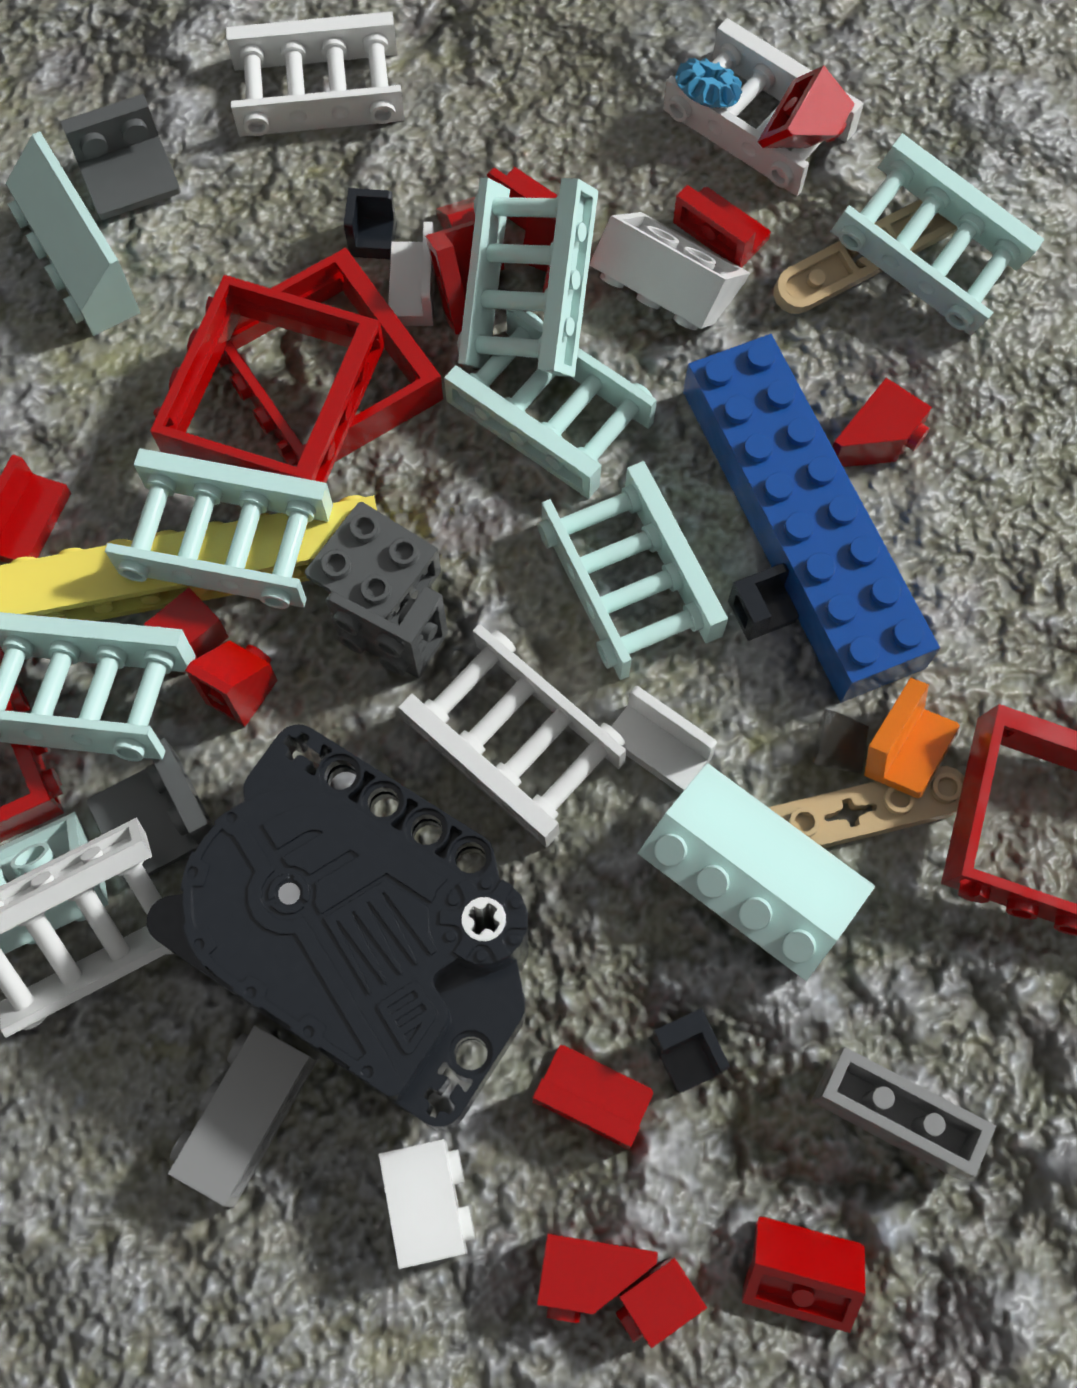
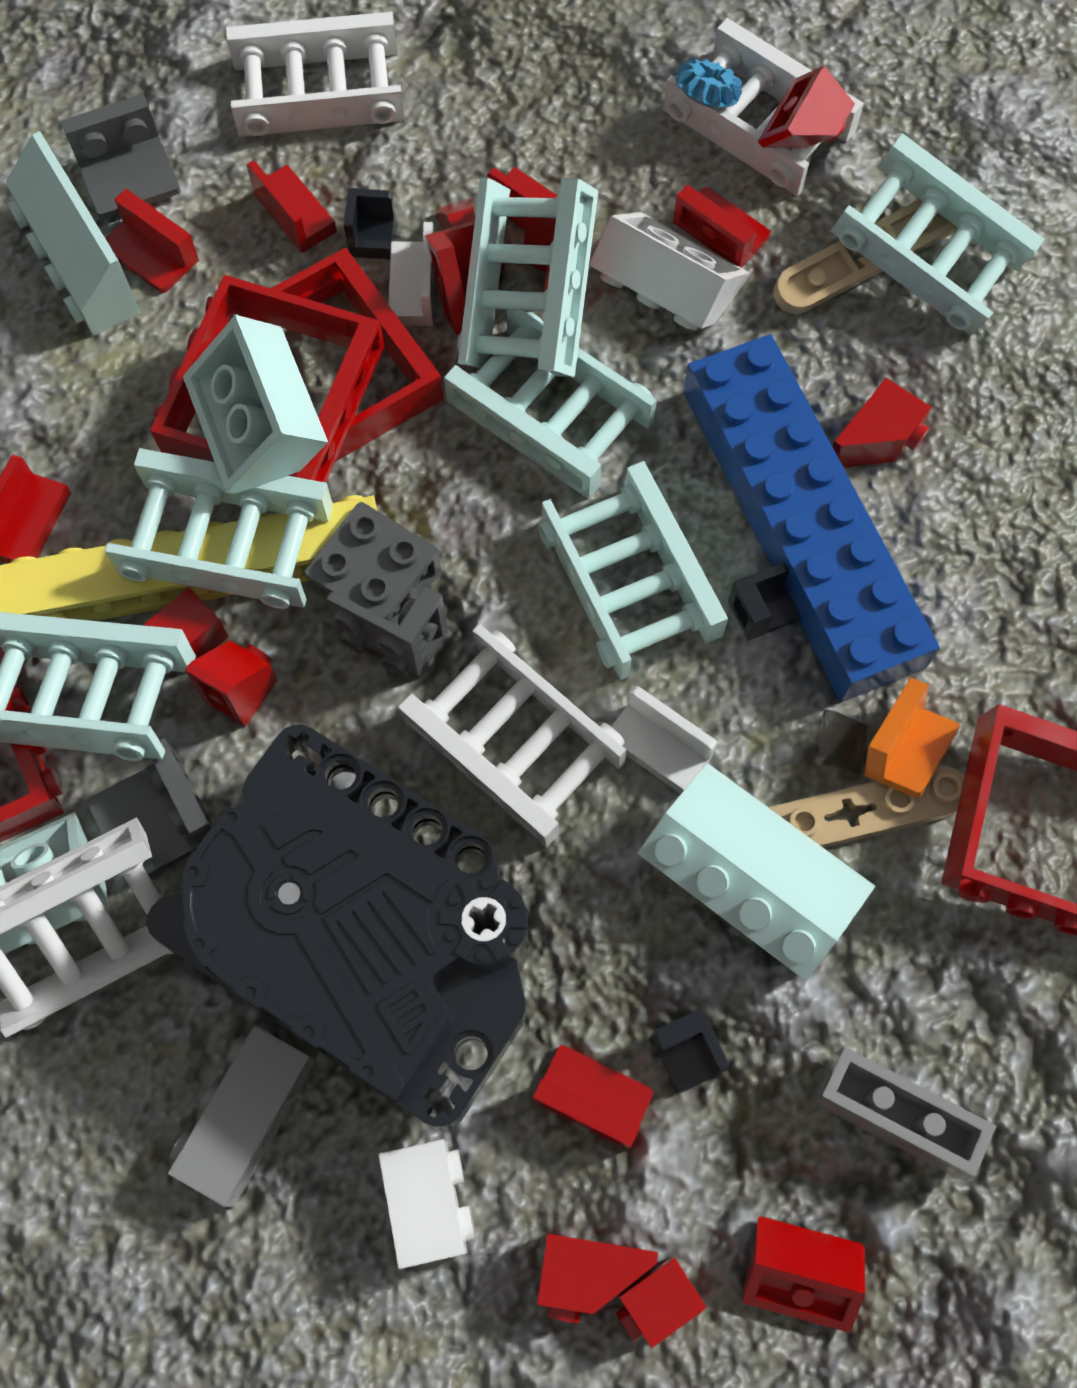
(151, 243): none -> red panel
(253, 405): none -> light aqua slope
(291, 206): none -> red panel

